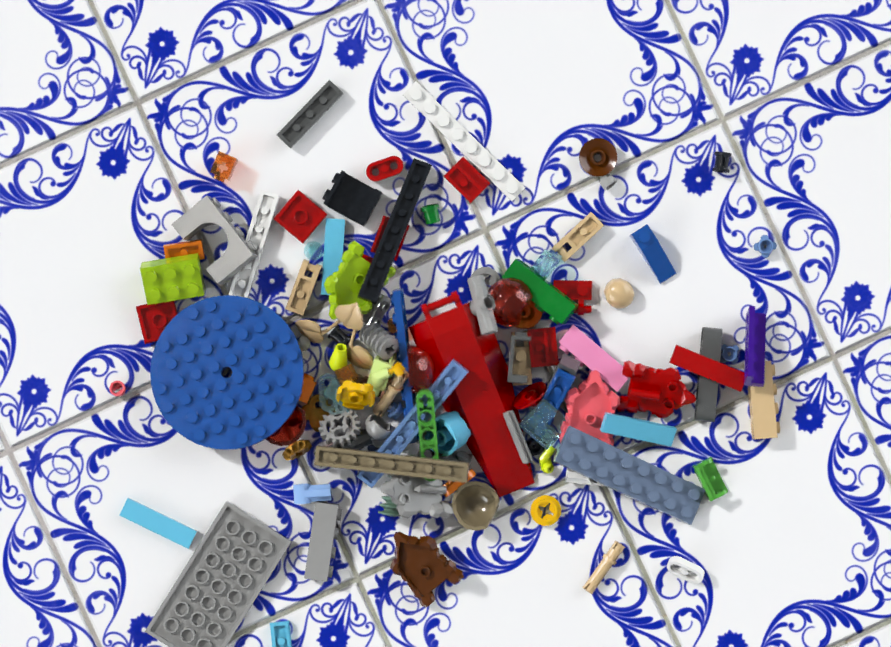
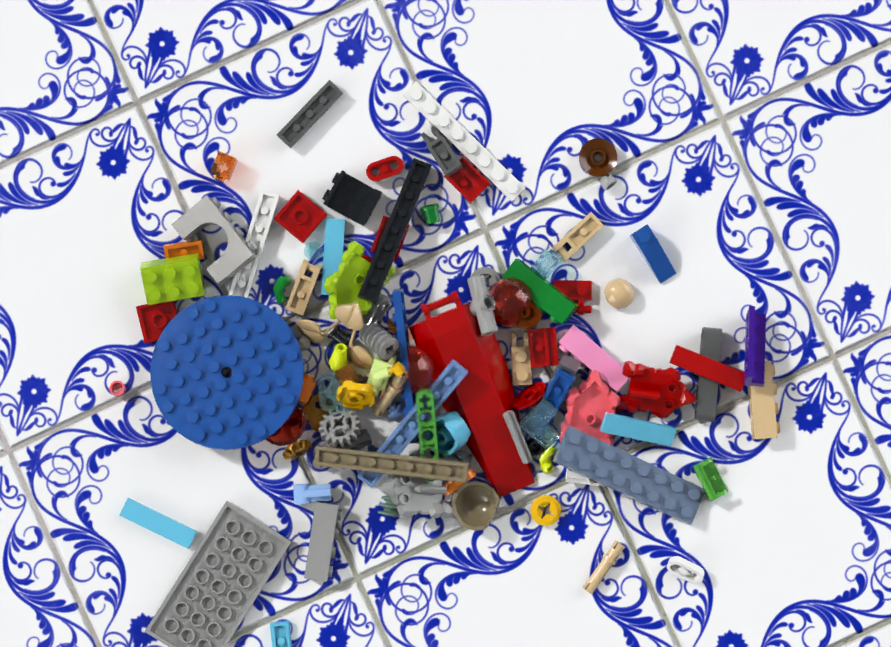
(279, 287): none -> green arm
(377, 427): light grey hair -> none
(422, 566): reddish brown shield -> none
(442, 153): none -> dark grey hinge
(516, 378): dark grey panel -> none
(721, 162): black bush -> none
(734, 353): medium blue plate -> none
(765, 241): medium blue plate -> none

